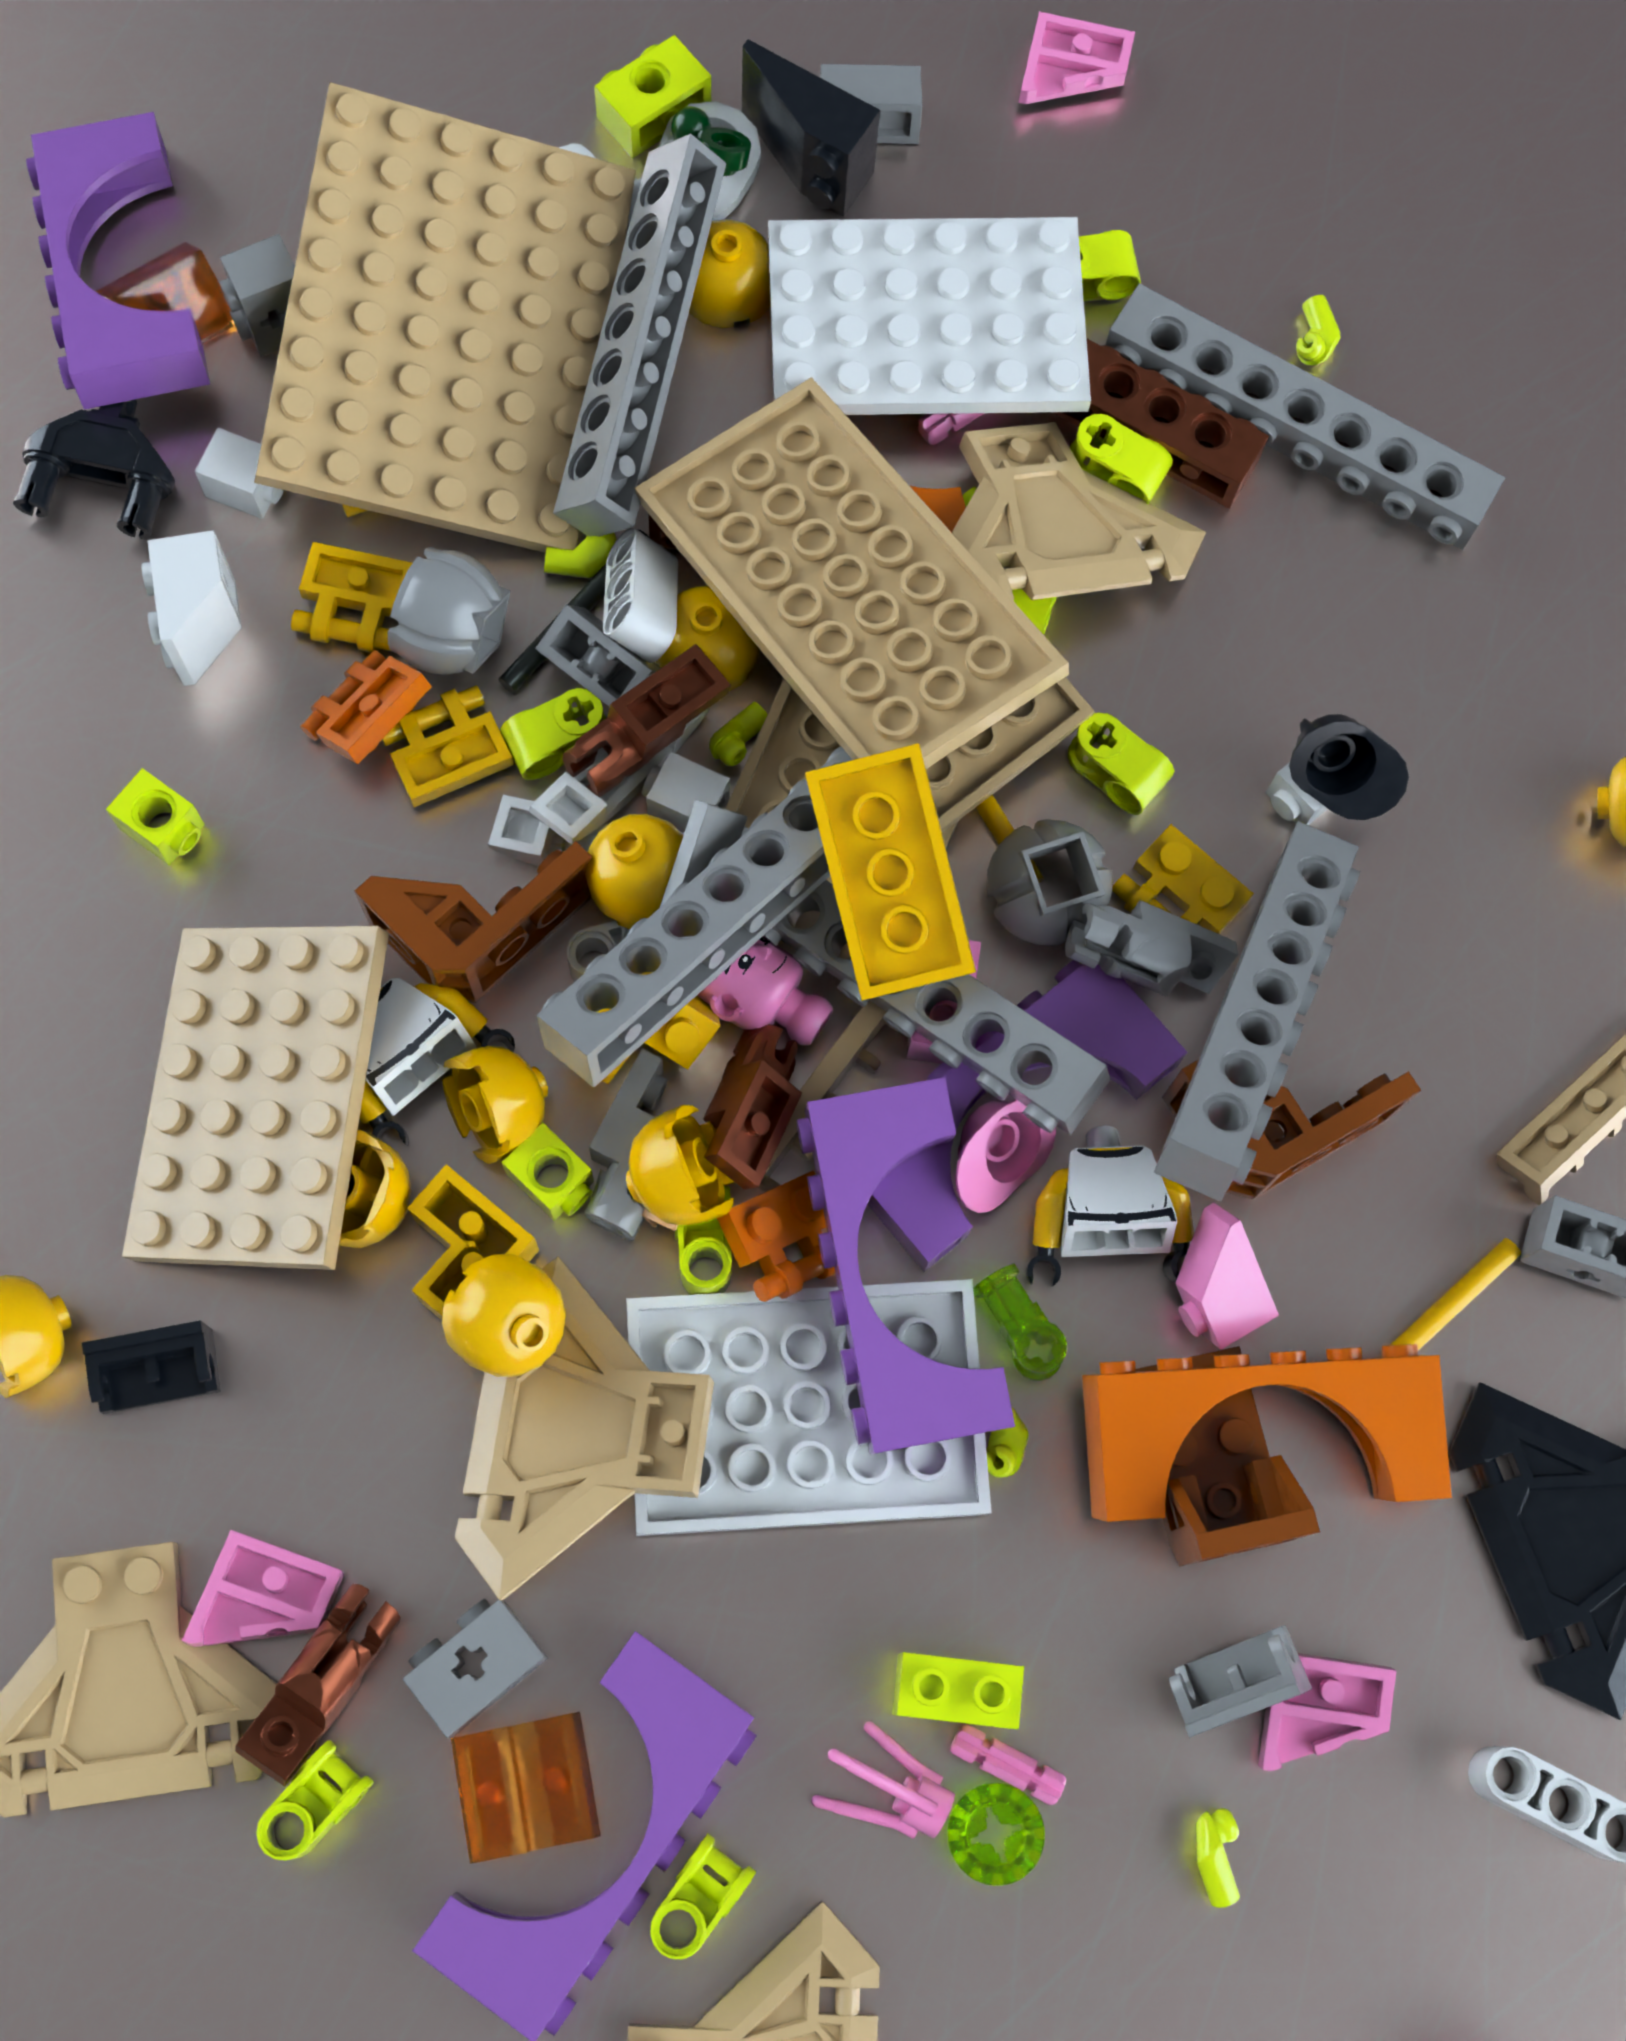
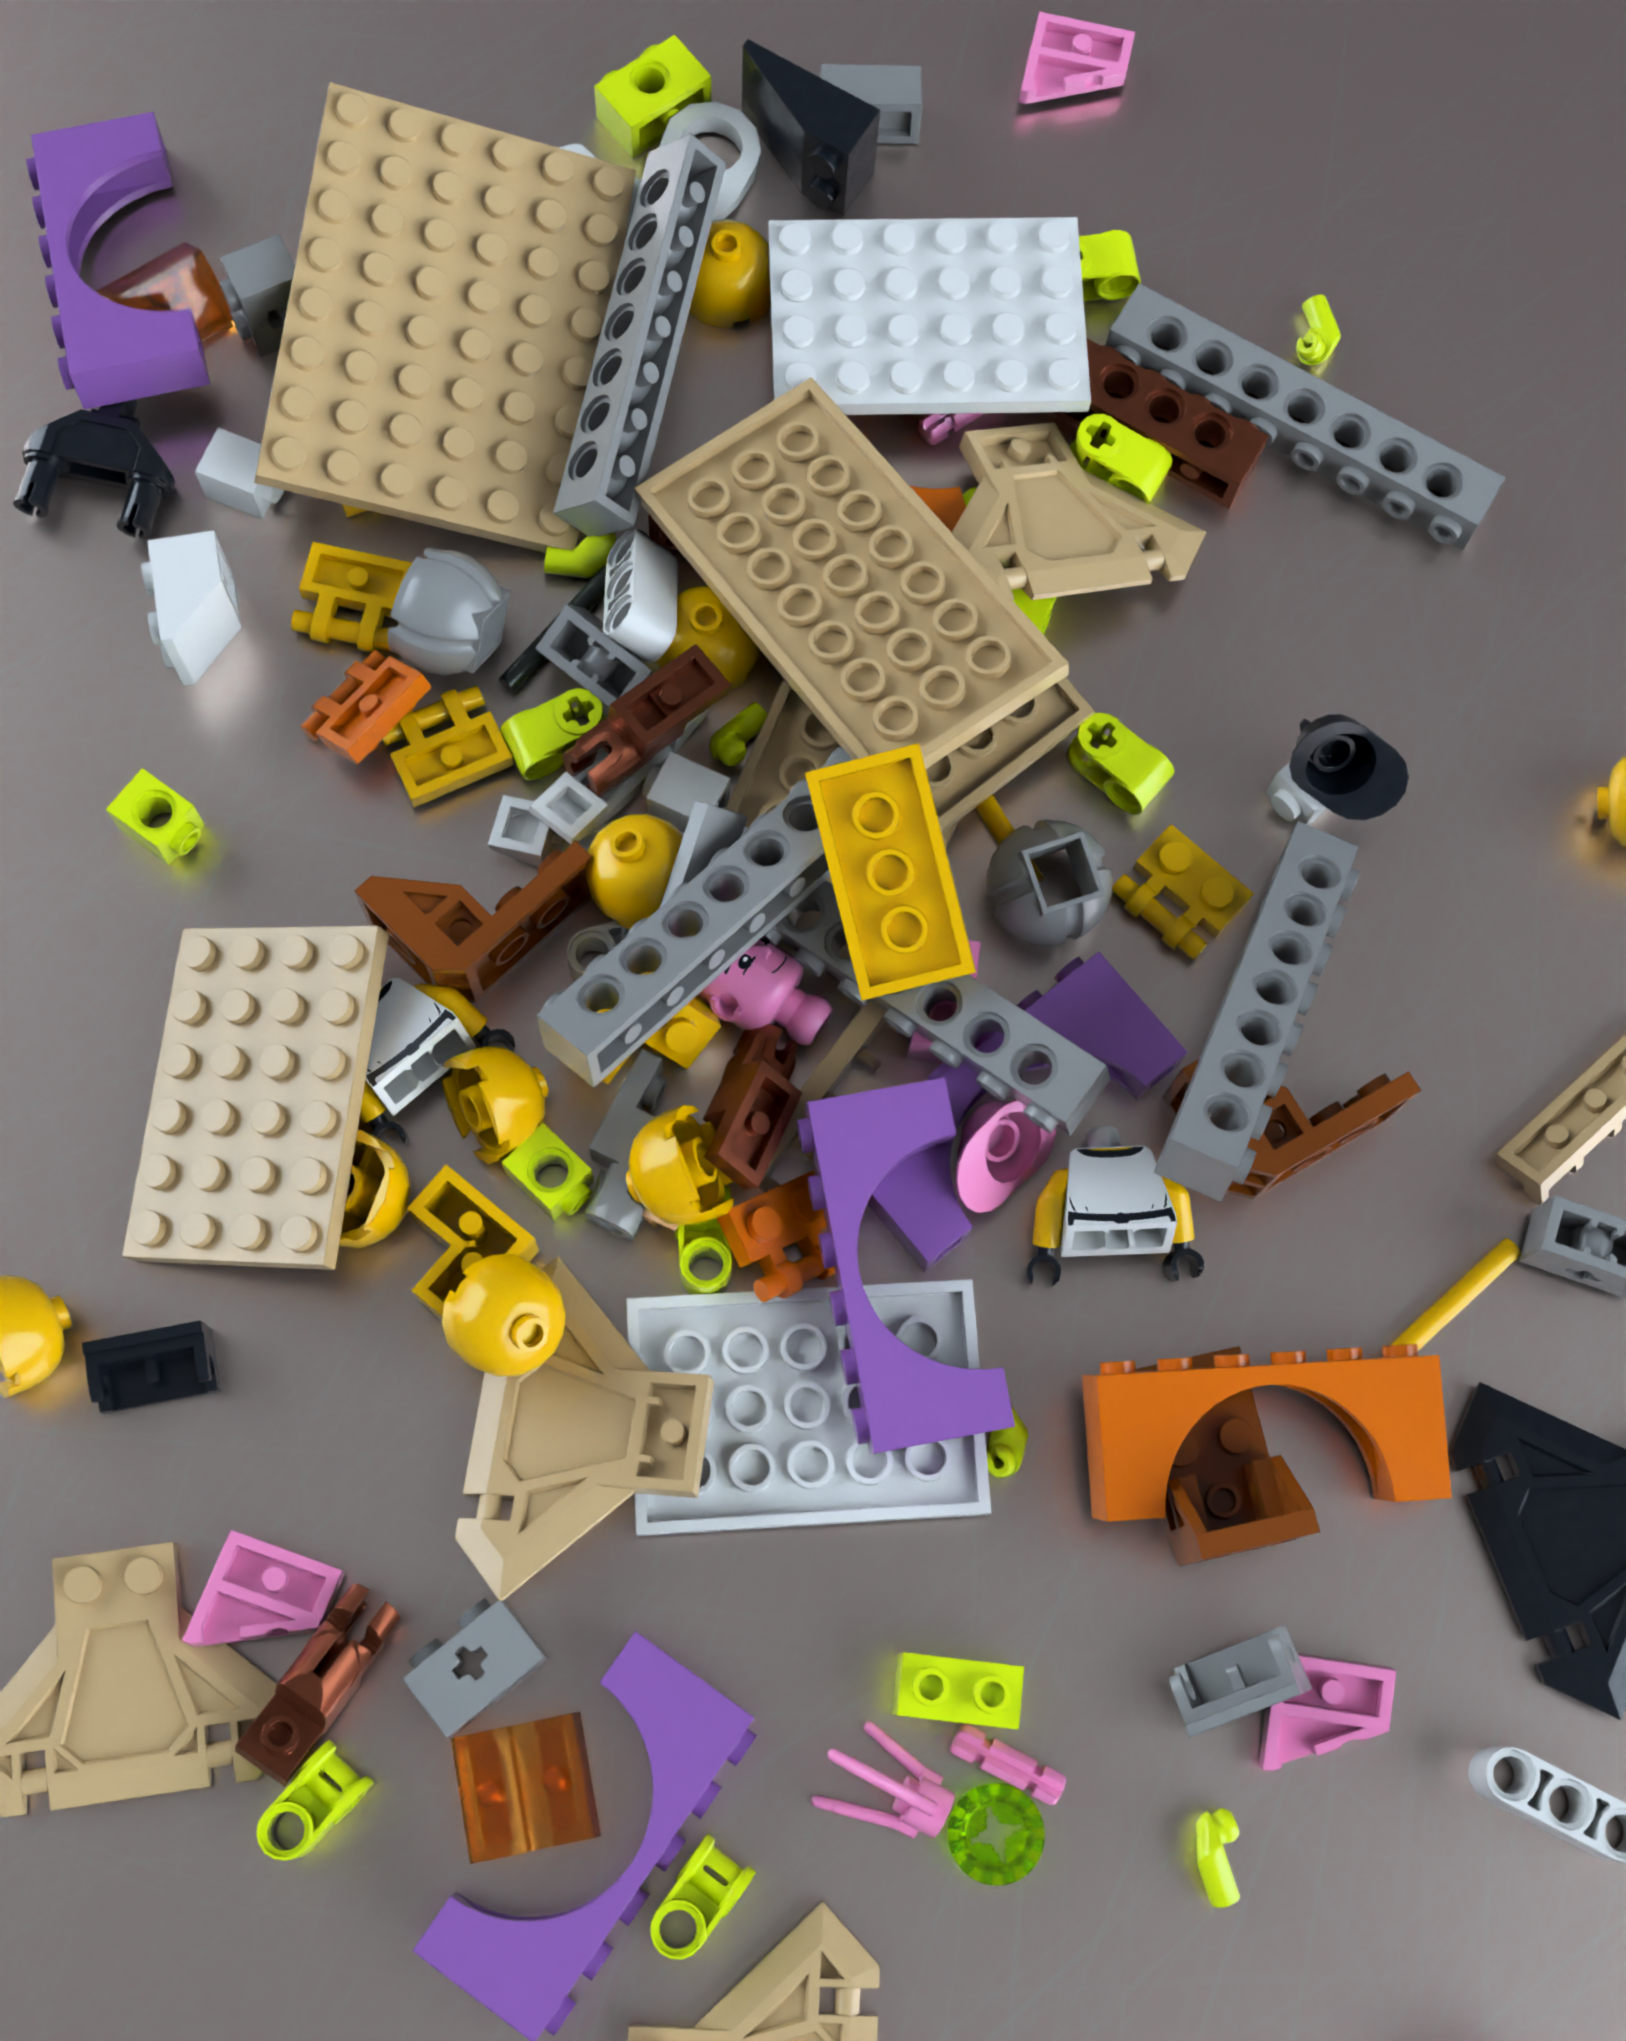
(725, 143): dark green plate -> none
(1022, 1322): clear neon green connector -> none
(1150, 947): light grey plate -> none
(1222, 1281): bright pink slope -> none

